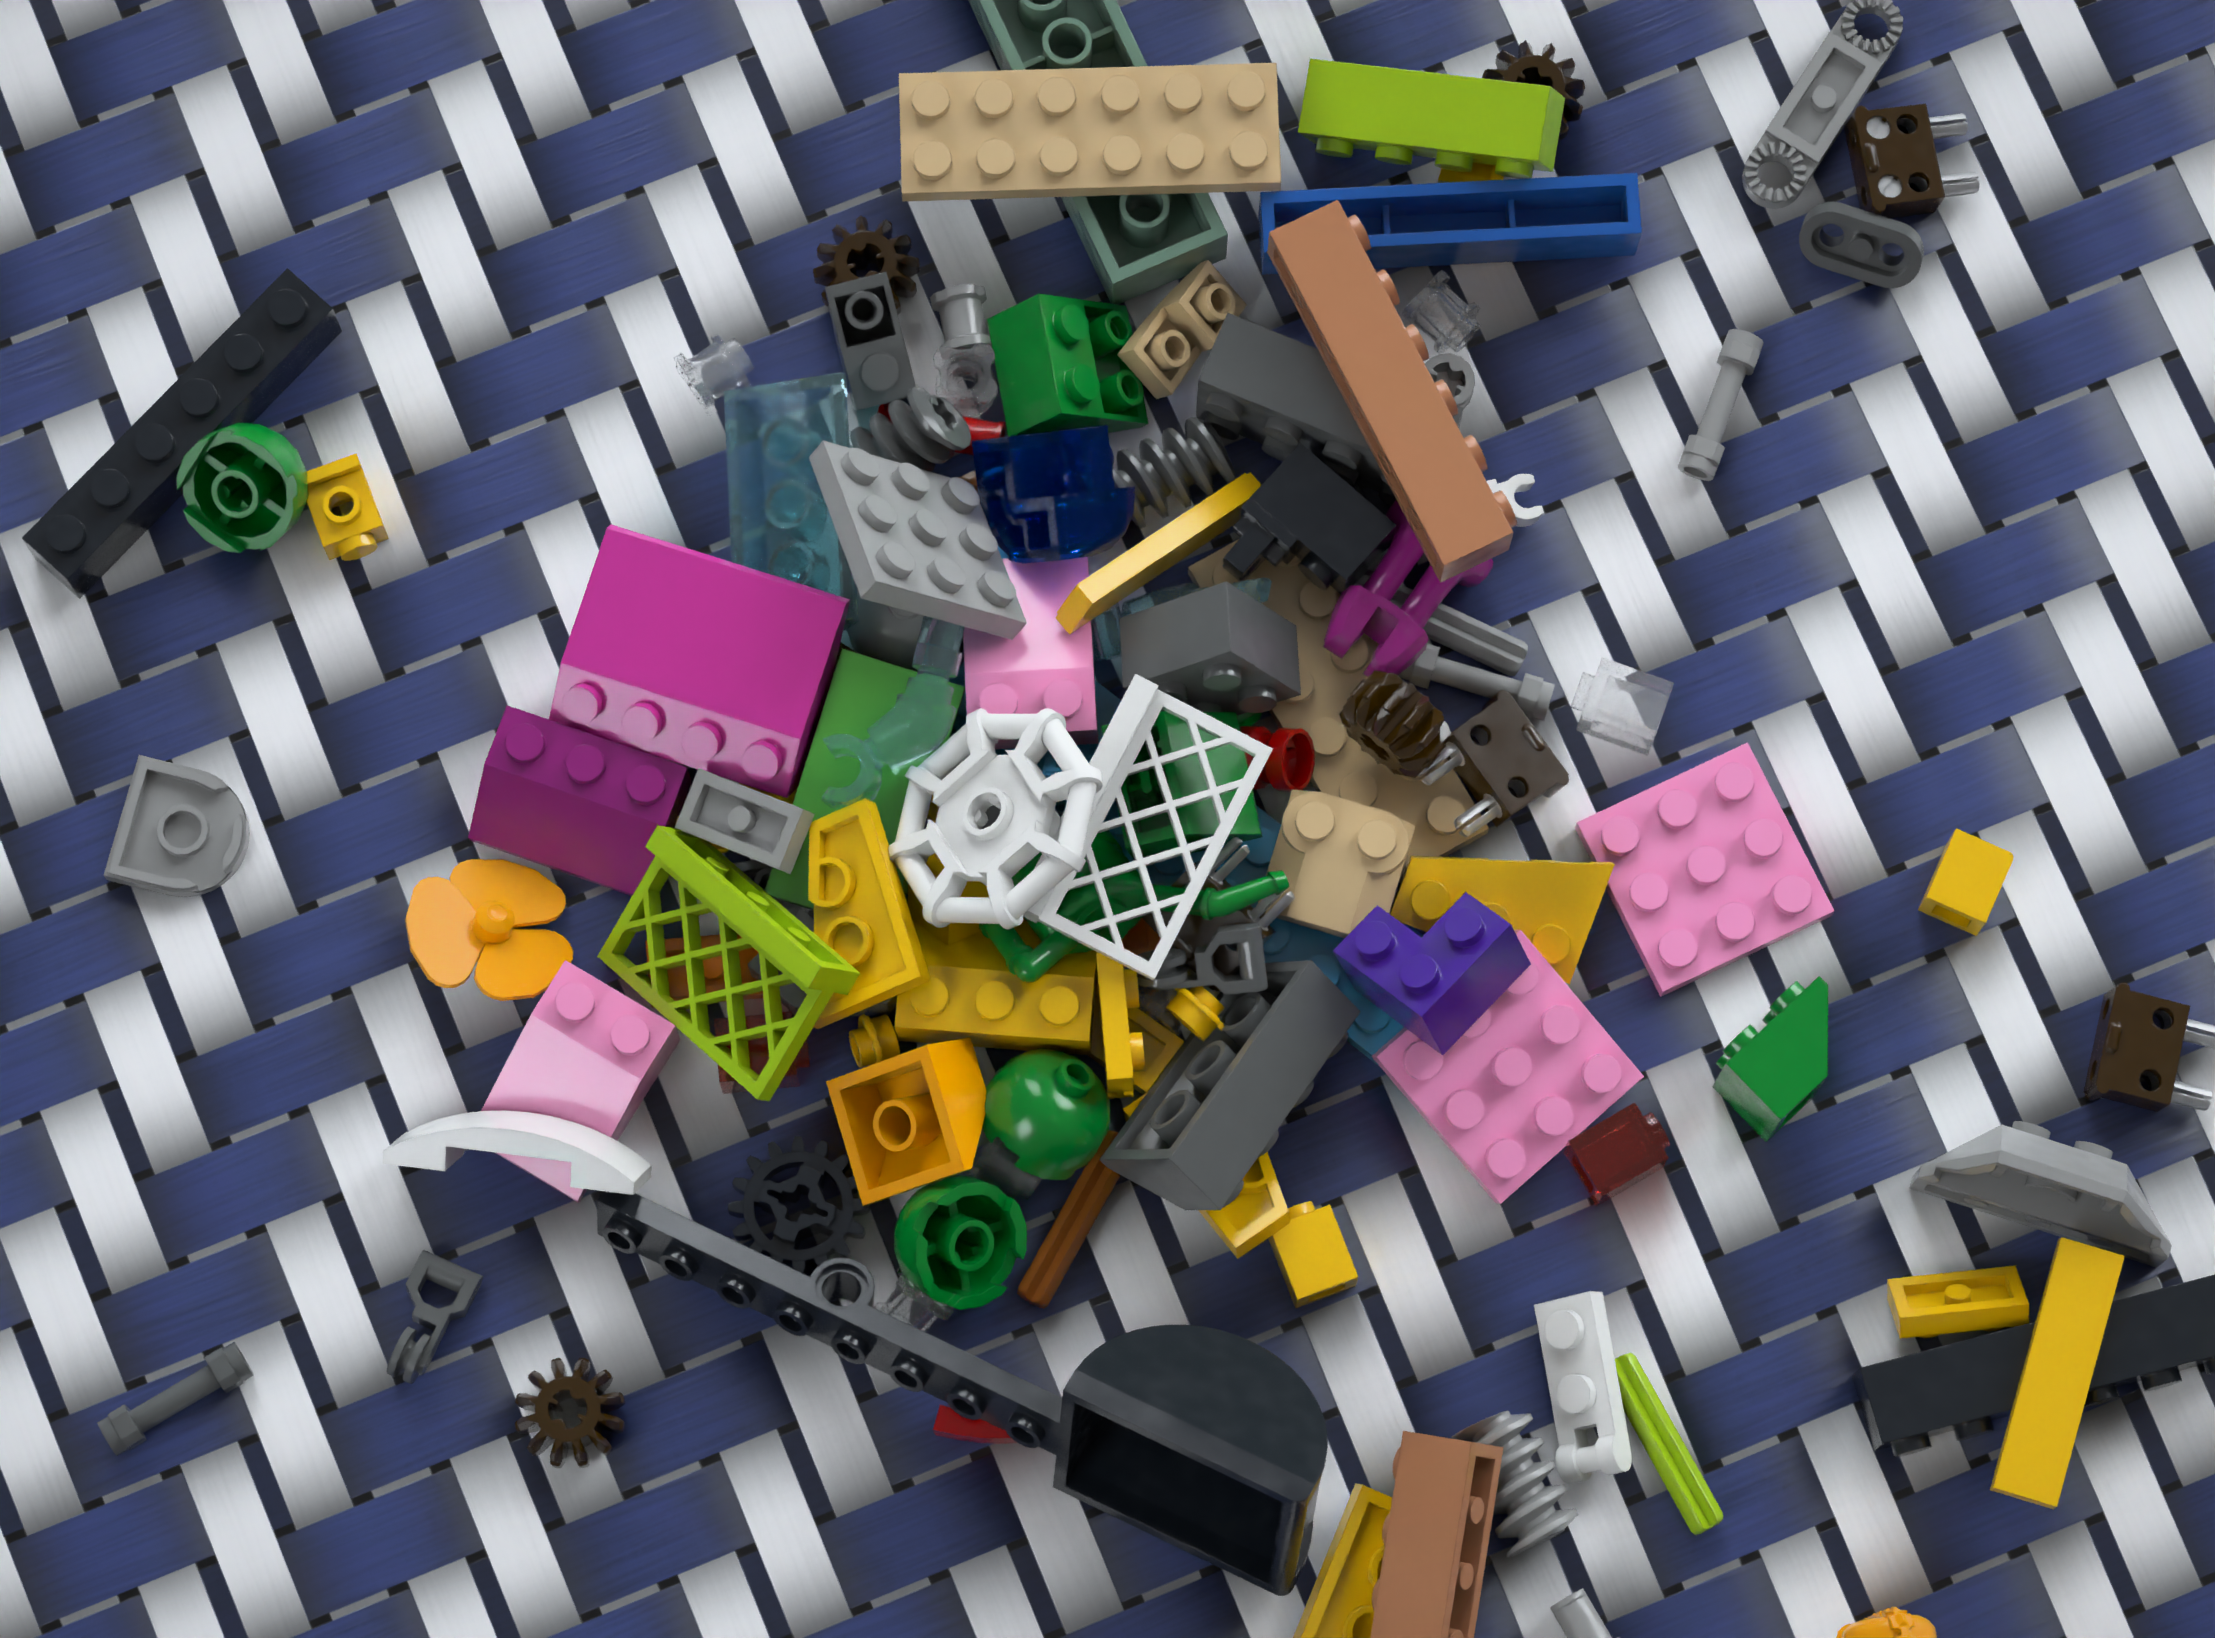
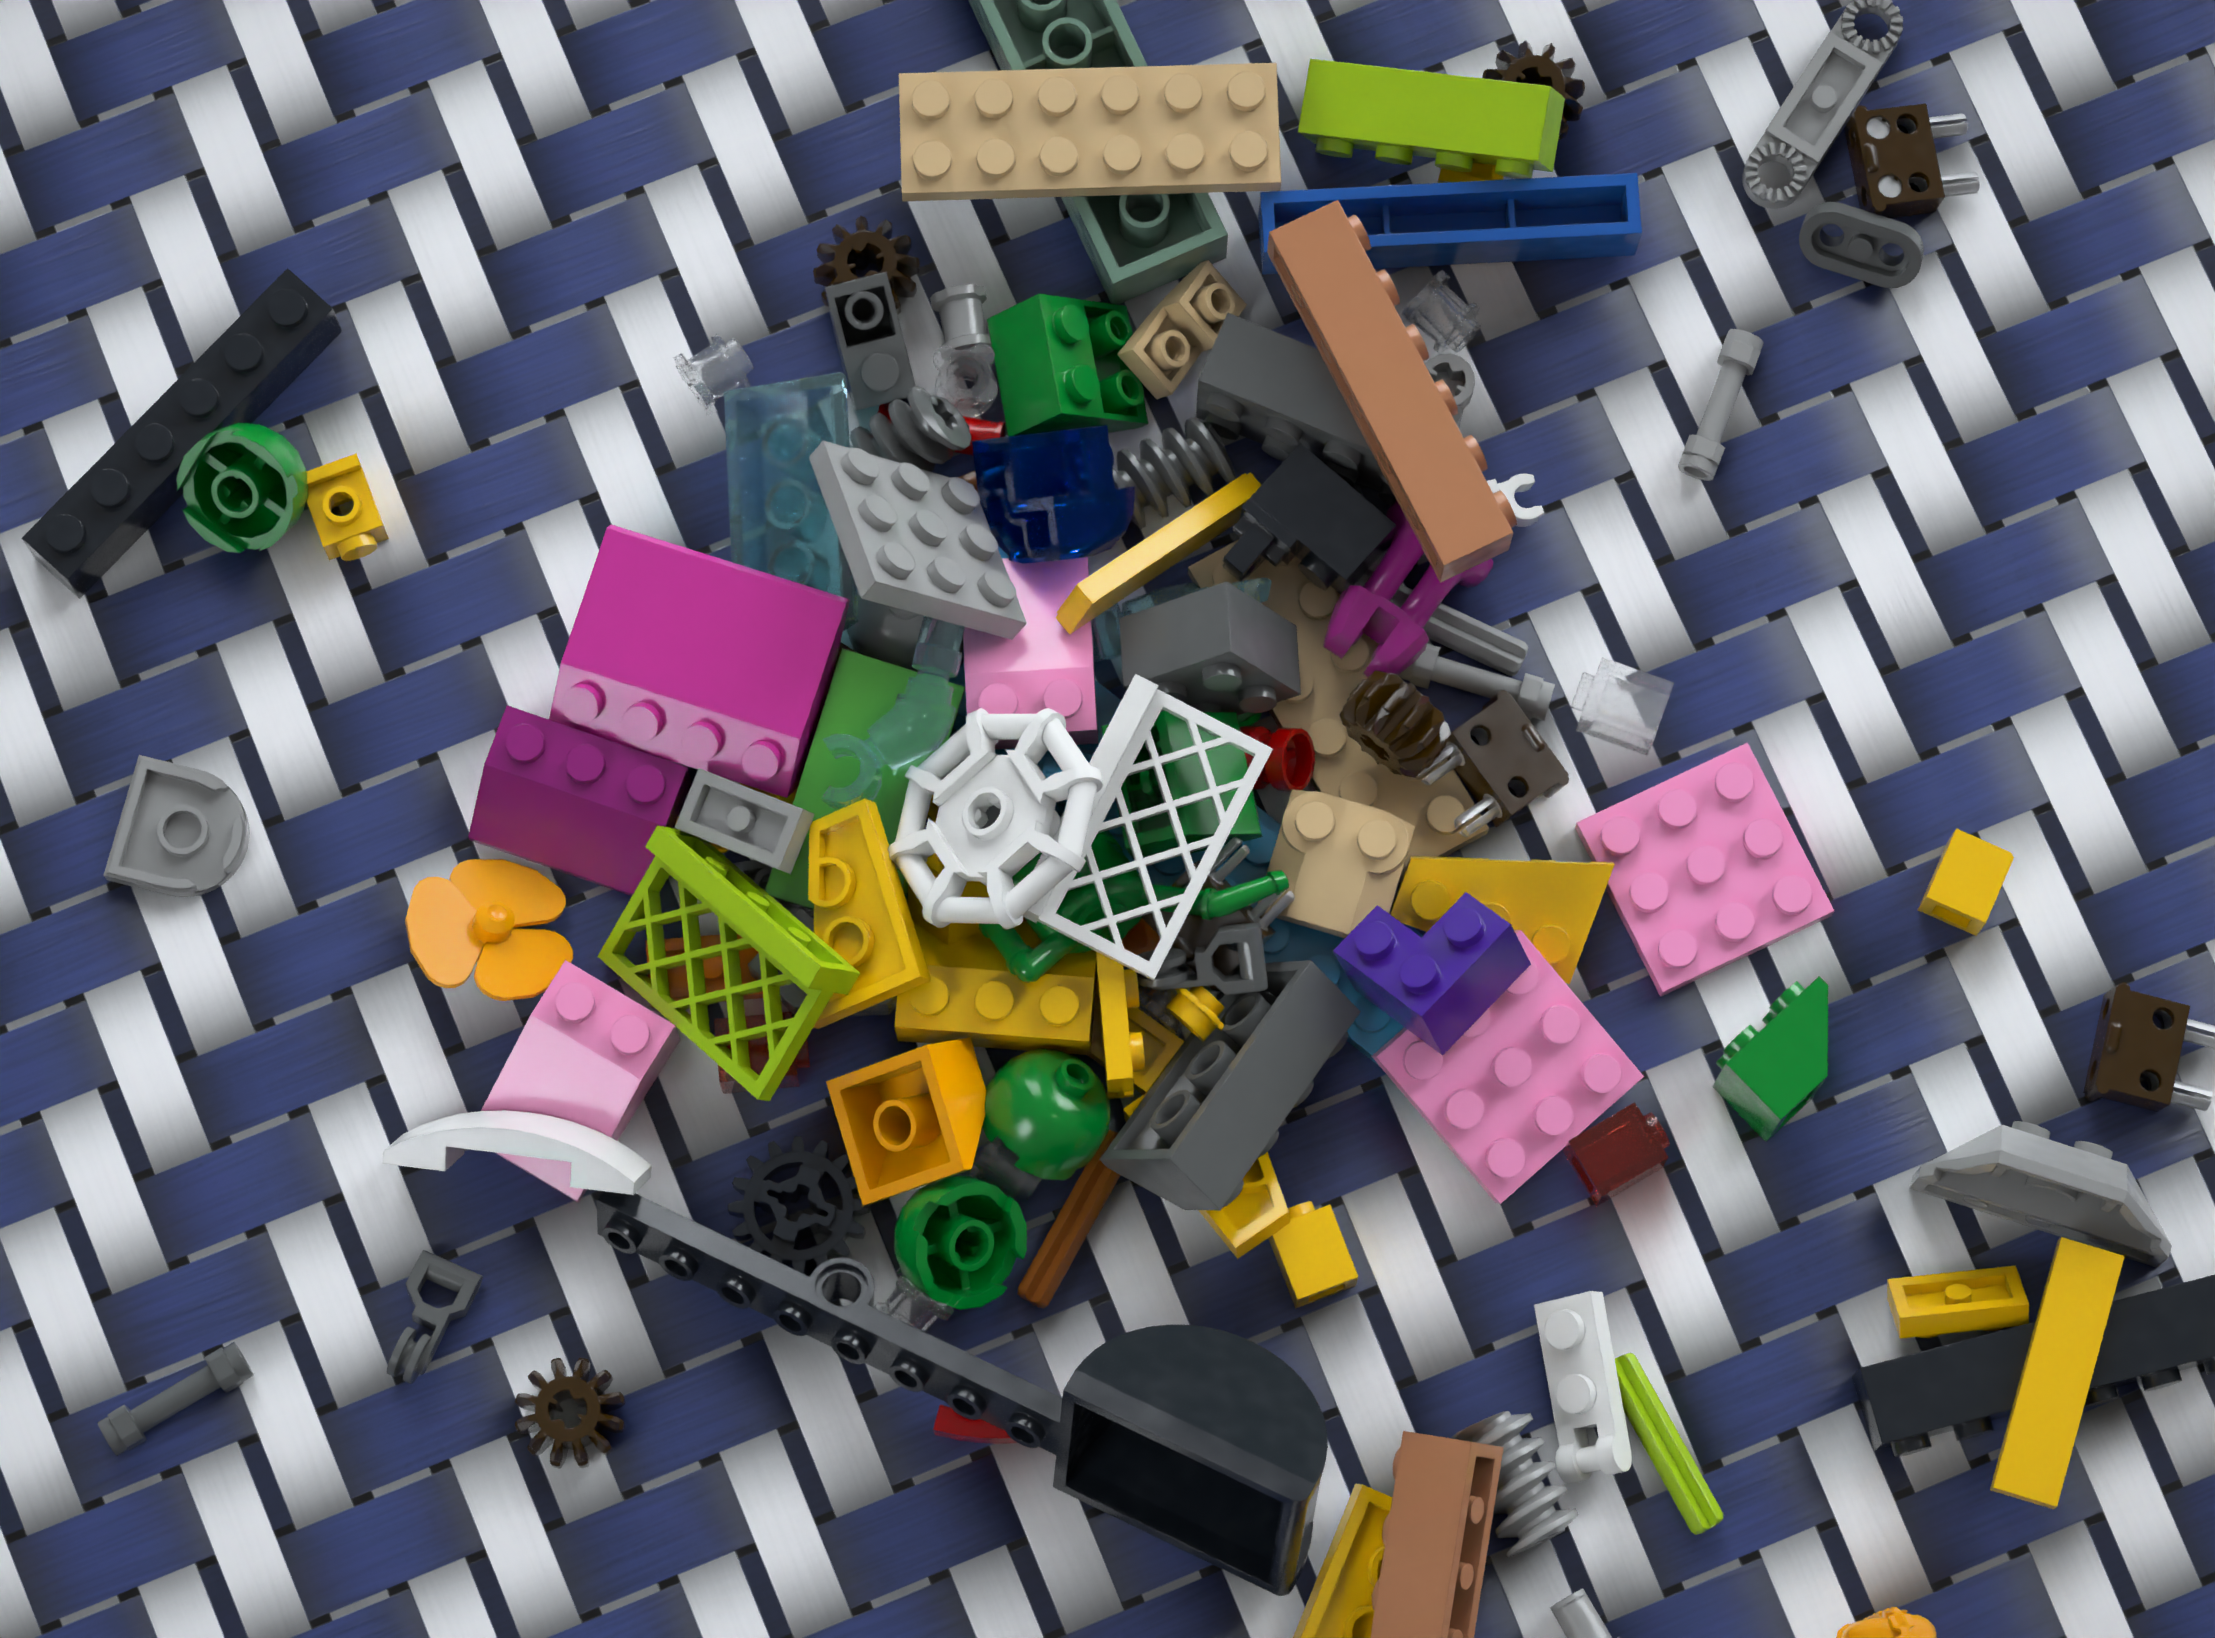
(873, 1040): yellow plate -> none

